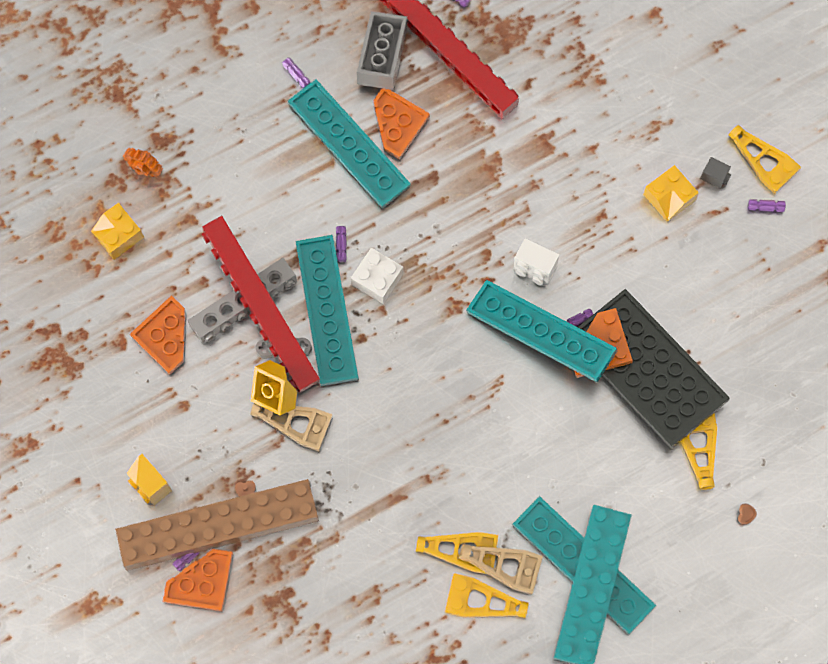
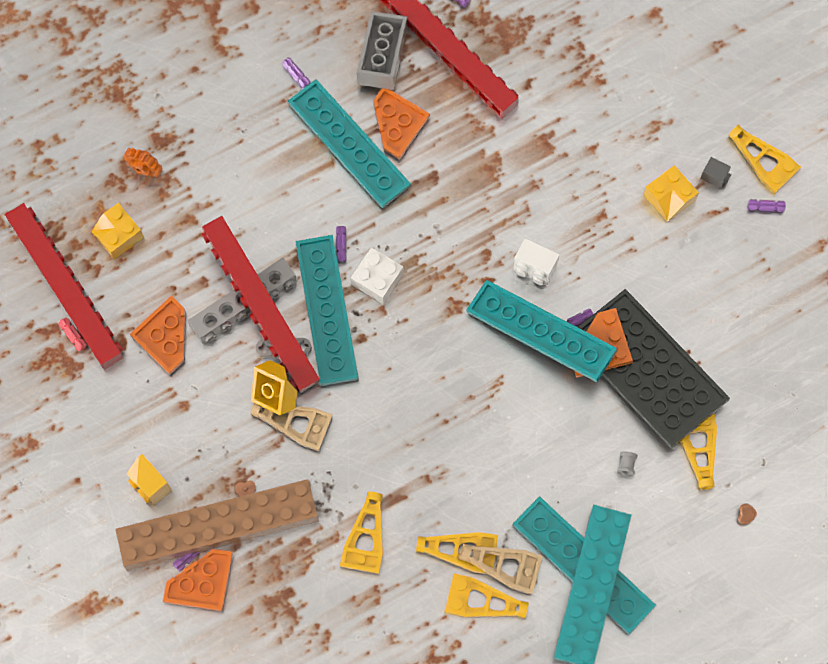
(65, 288): none -> red brick
(72, 334): none -> coral axle
(361, 559): none -> yellow plate
(627, 463): none -> light grey bush

